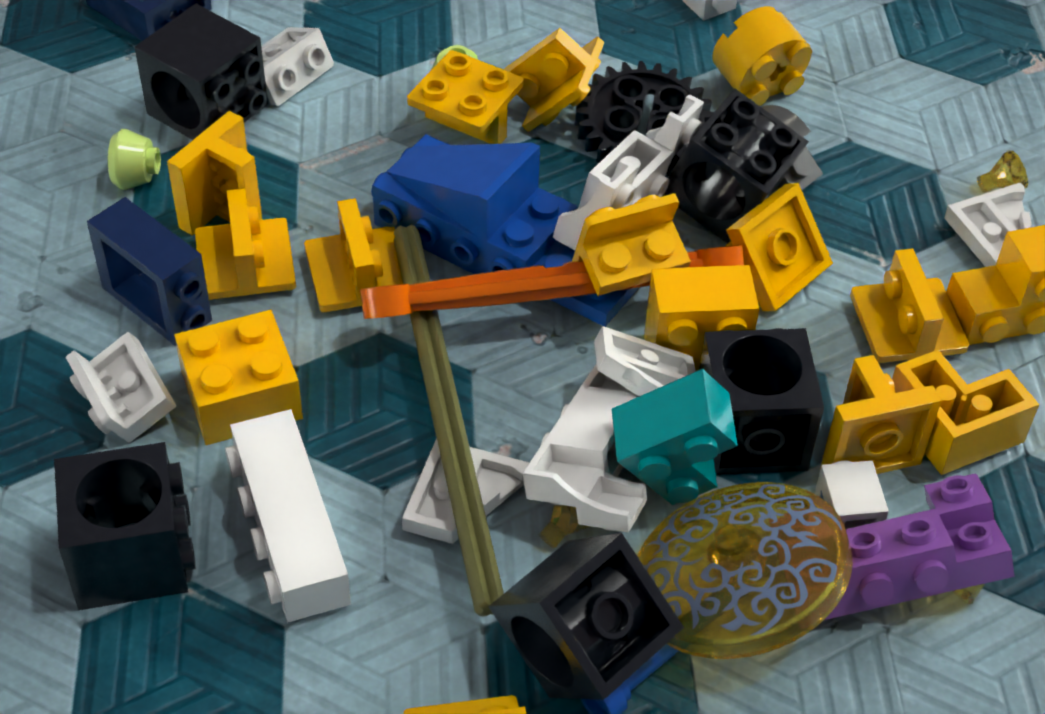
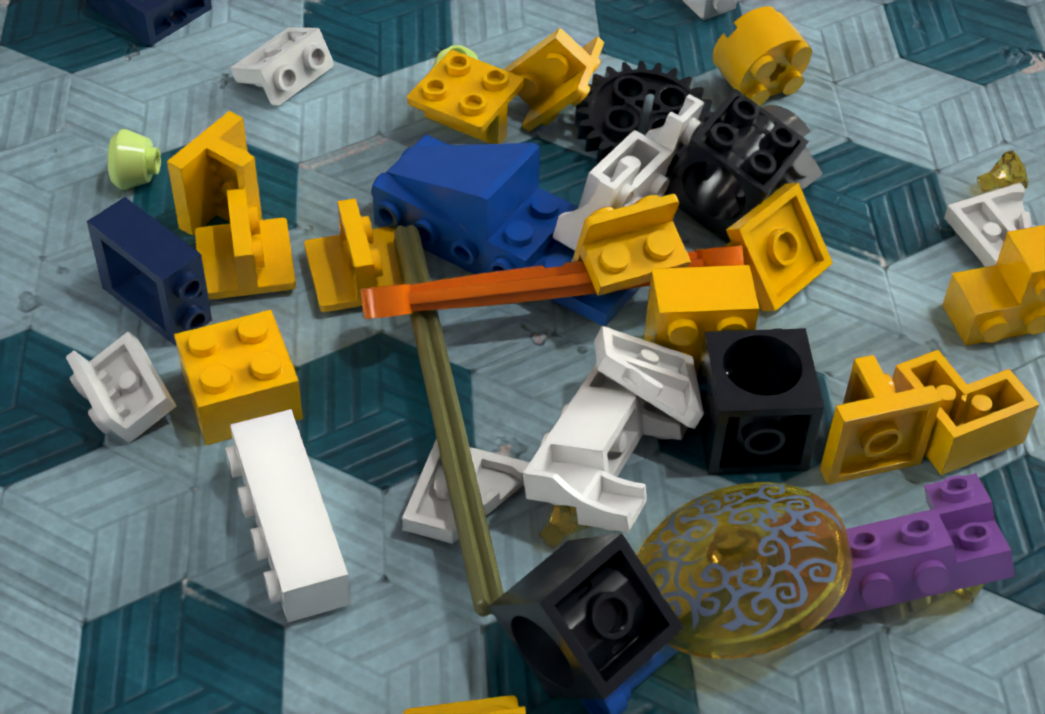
(112, 490): black brick -> none
(200, 71): black brick -> none
(675, 434): teal brick -> none
(853, 492): white brick -> none
(908, 313): yellow bracket -> none

